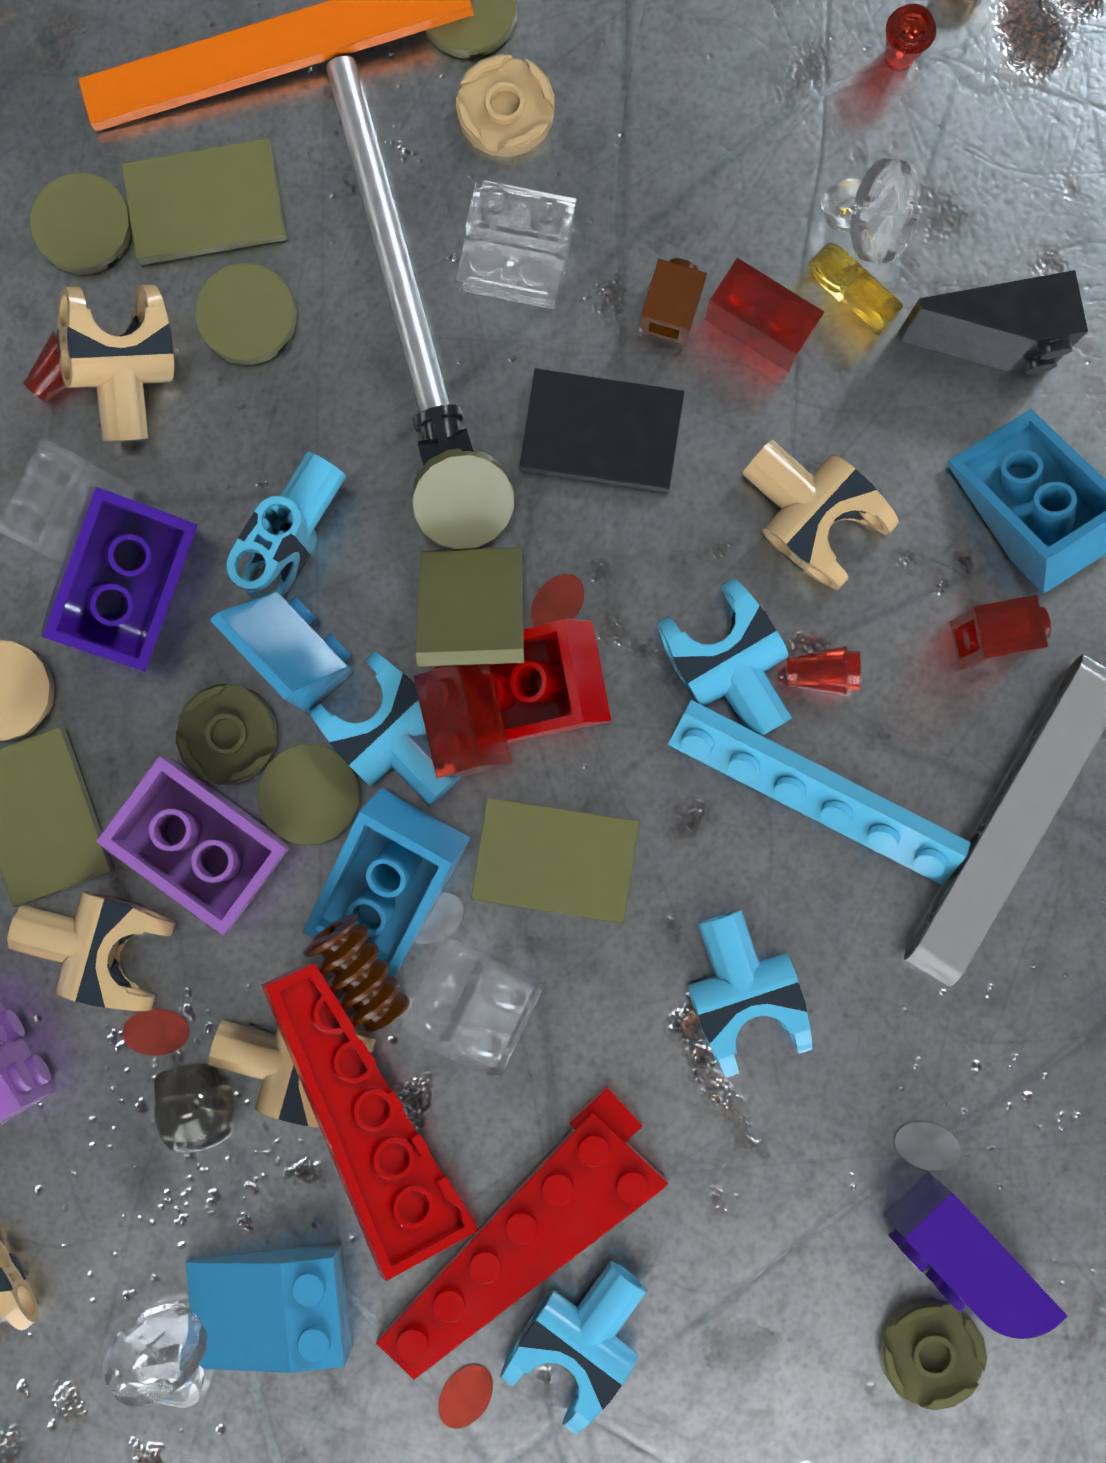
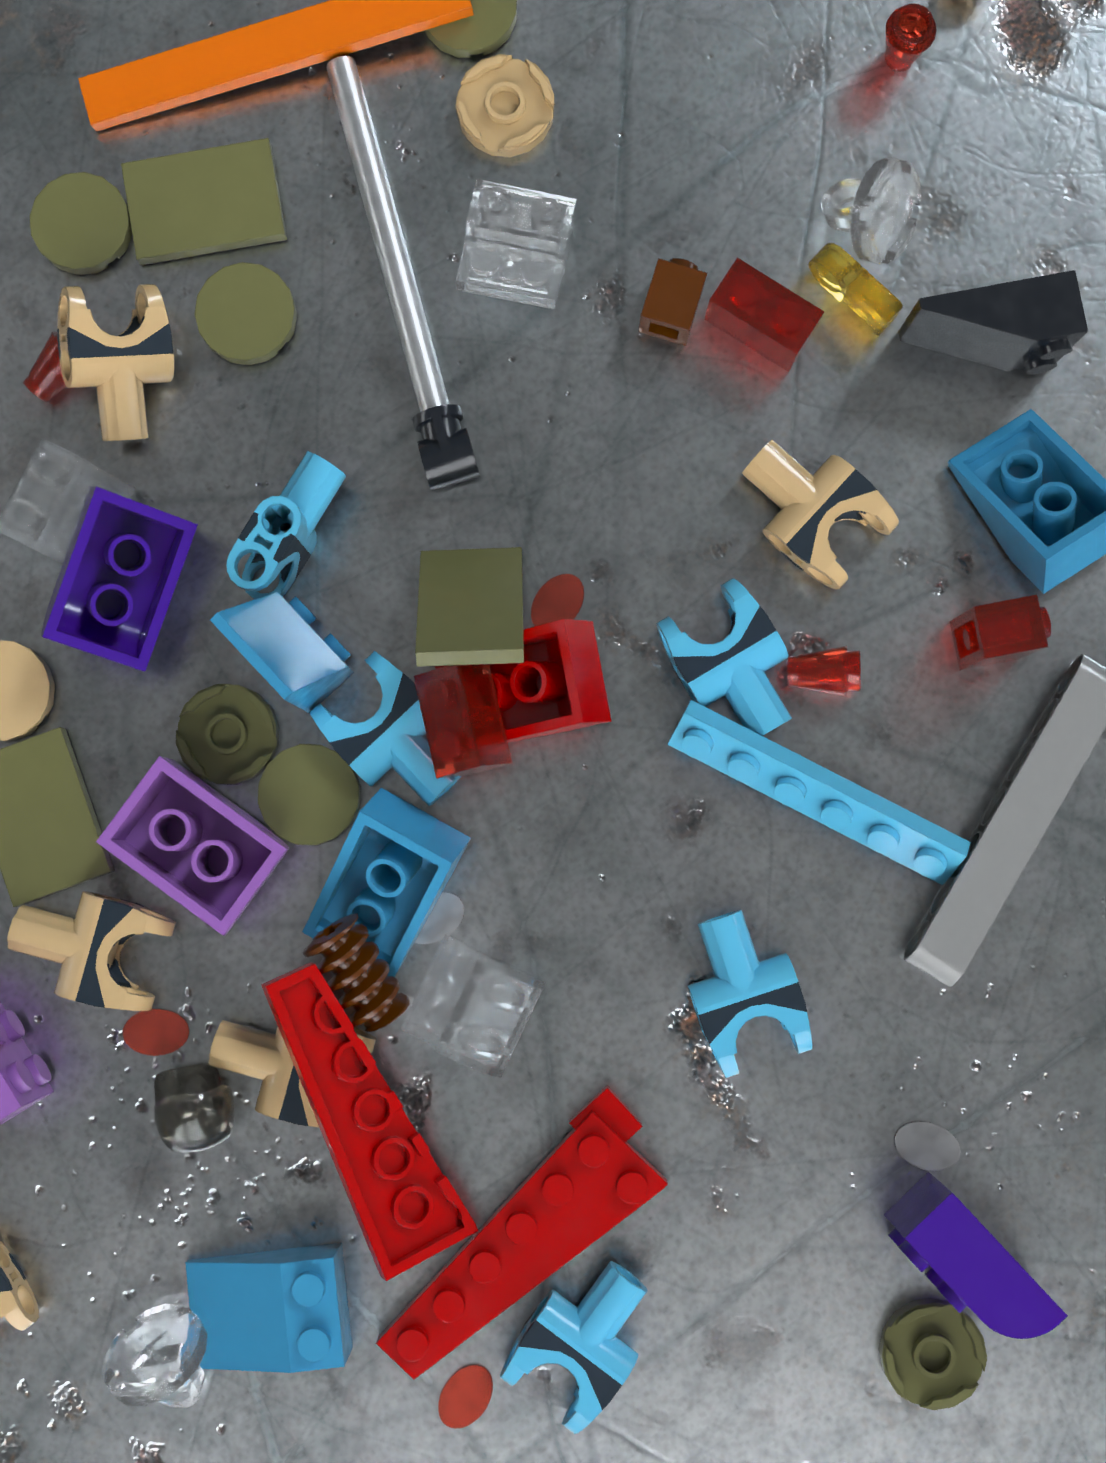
(462, 499): tile -> none
(555, 860): olive tile -> none
(601, 430): black tile -> none

